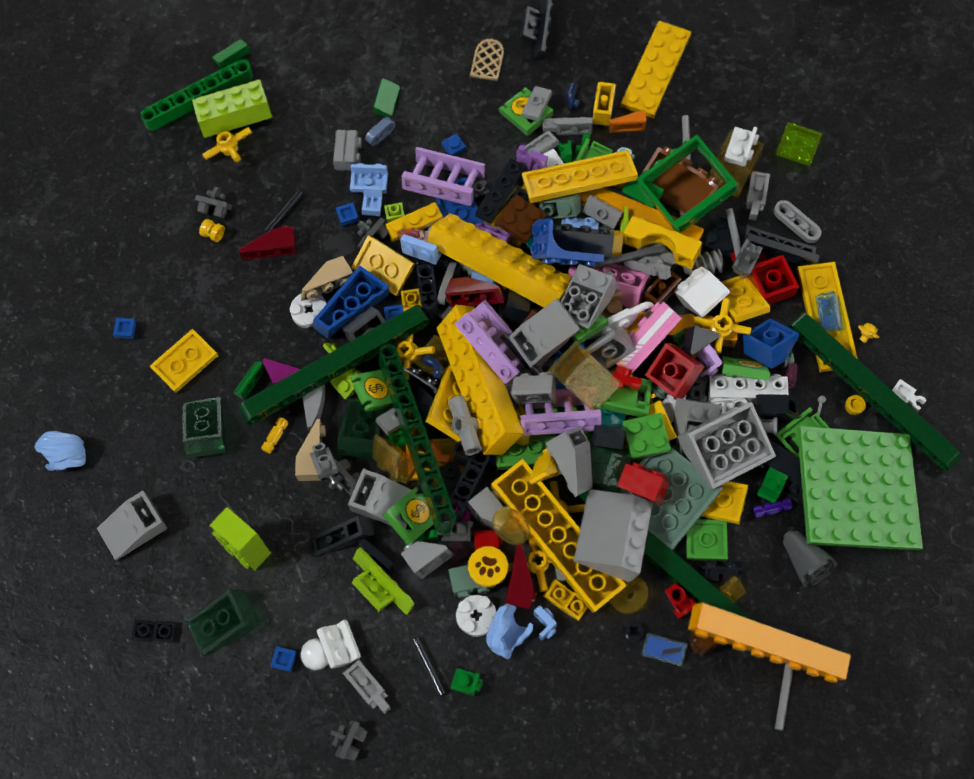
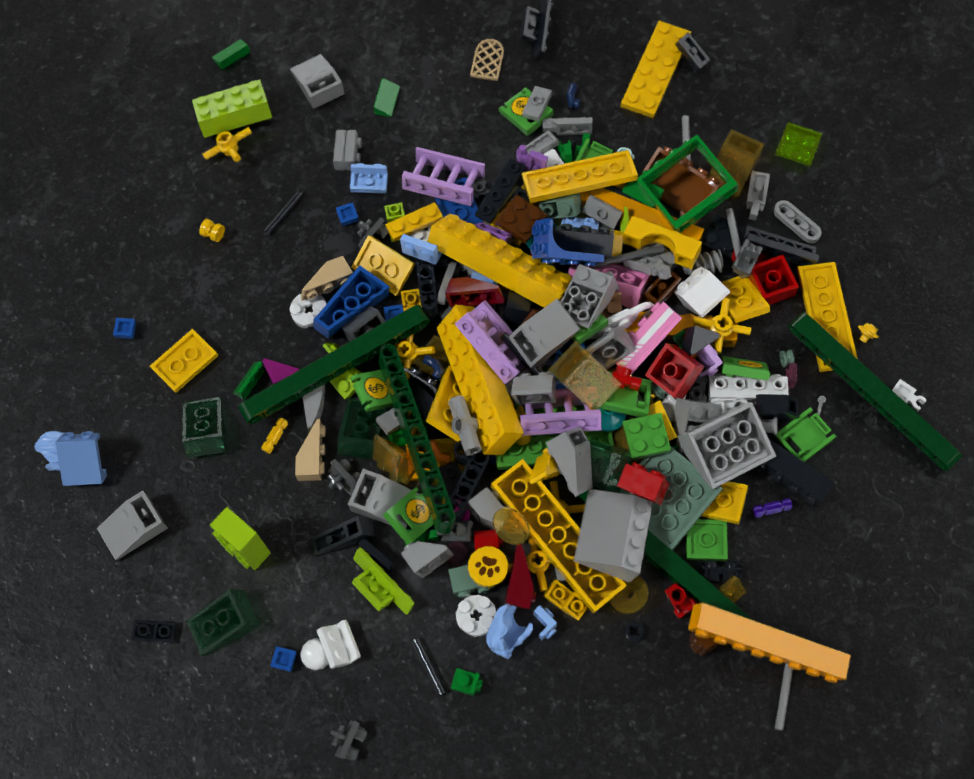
(80, 459): none -> medium blue panel
(172, 106): green beam -> none
(220, 207): dark grey hips -> none
(272, 244): dark red slope -> none
(318, 81): none -> light grey slope
(323, 461): dark grey hips -> none
(367, 686): light grey hinge -> none
(372, 201): light blue bracket -> none
(380, 131): sand blue beam -> none
(413, 232): tile -> none
(453, 145): blue plate -> none
(603, 103): yellow brick -> none
(609, 435): black slope -> none
(629, 123): orange slope -> none
(664, 649): slope -> none
(692, 51): none -> black plate
(740, 146): white bracket -> none
(770, 343): blue slope -> none
(772, 485): green bracket -> none
(809, 560): dark grey cone -> none
(829, 311): clear light blue slope -> none
(855, 405): yellow tile -> none
(859, 489): bright green plate -> none

